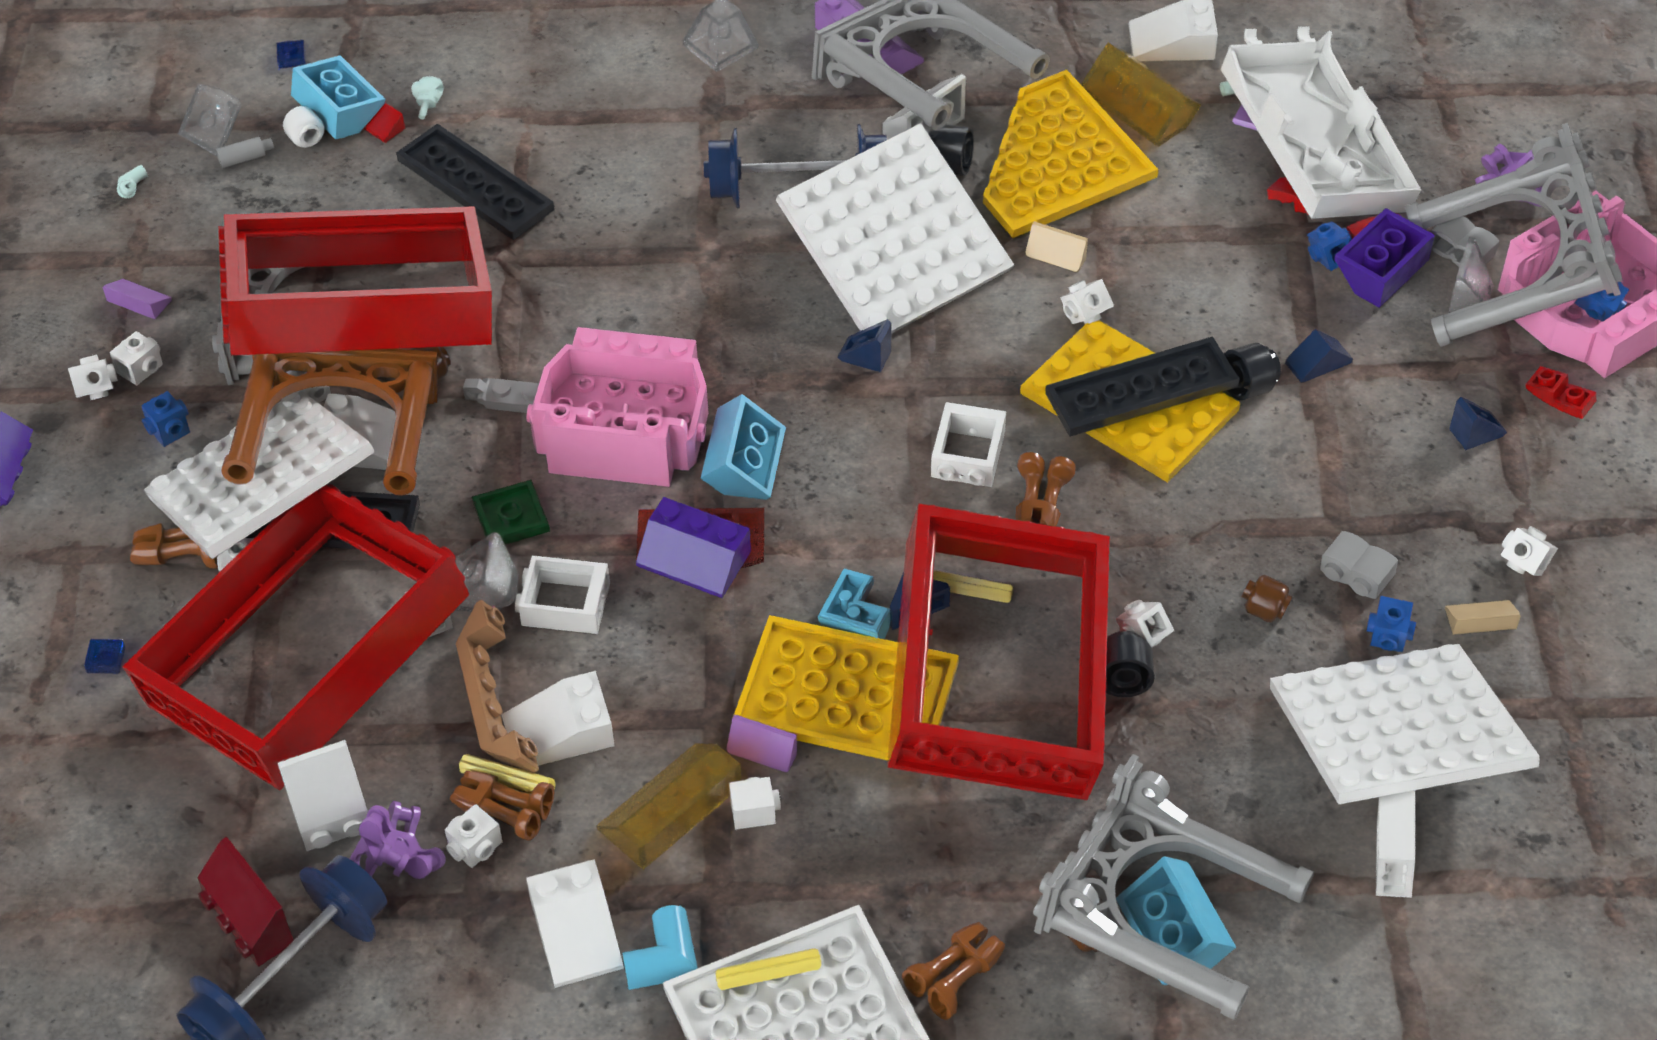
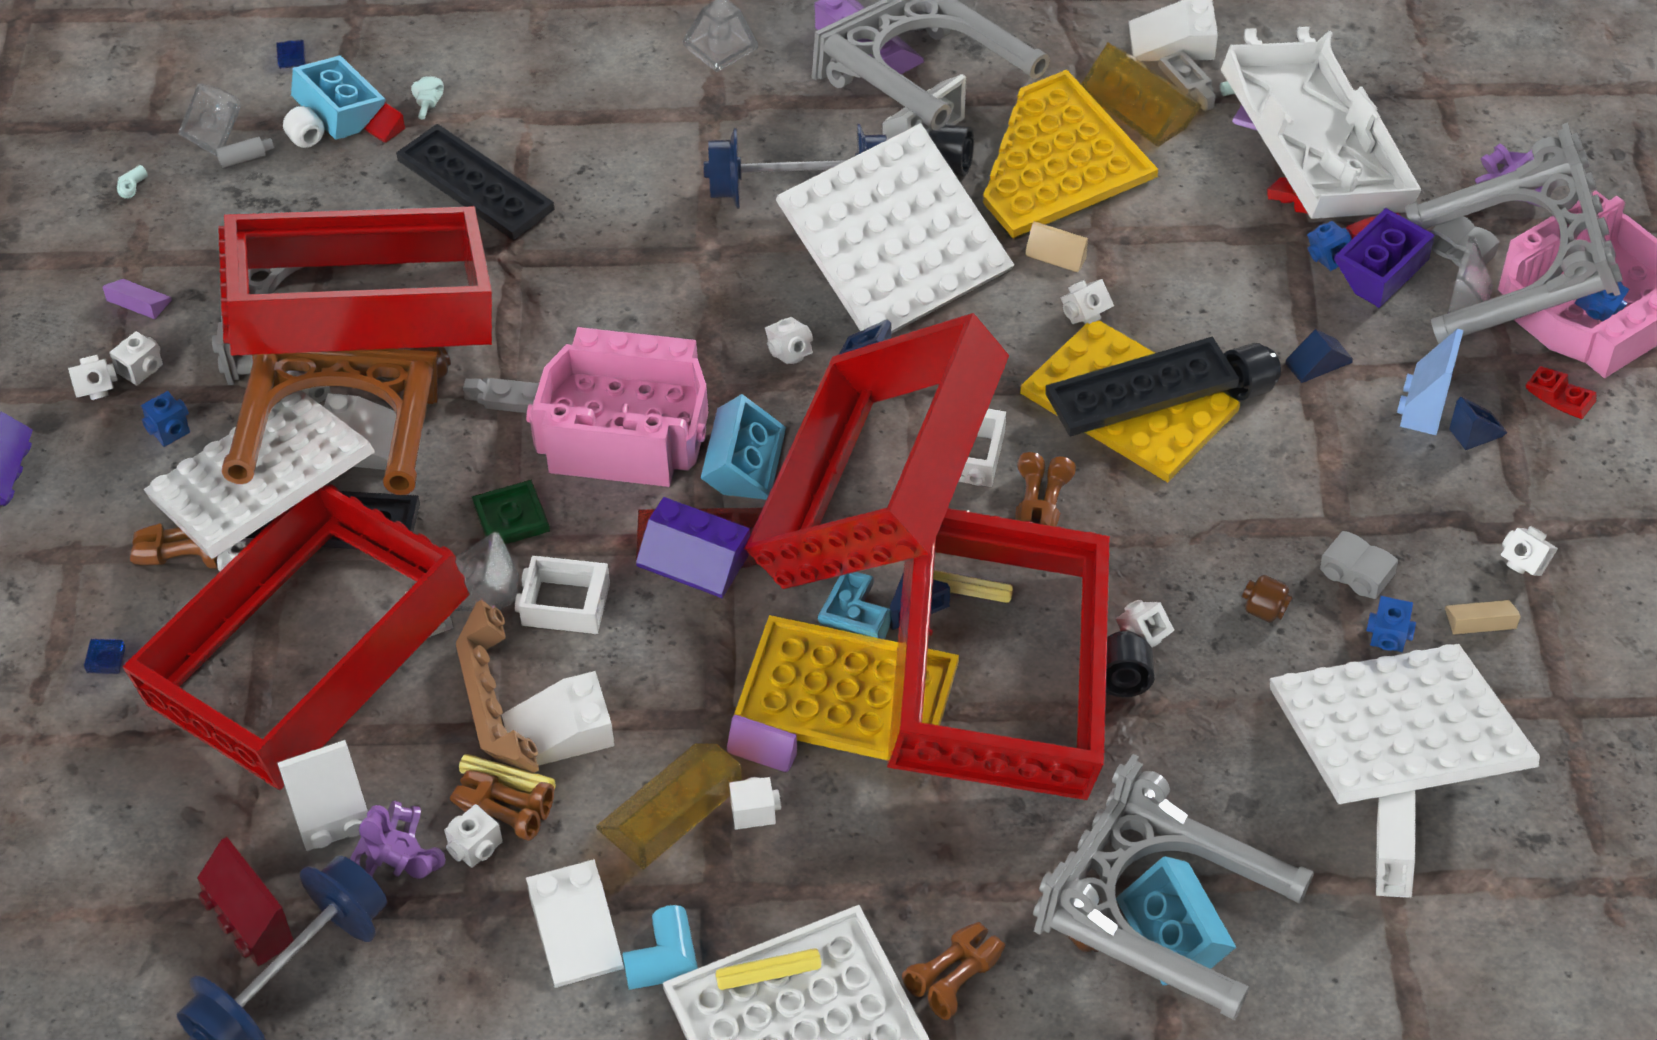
(788, 533): none -> red door
(789, 340): none -> white brick
(1189, 78): none -> light grey hinge
(1429, 387): none -> light blue slope

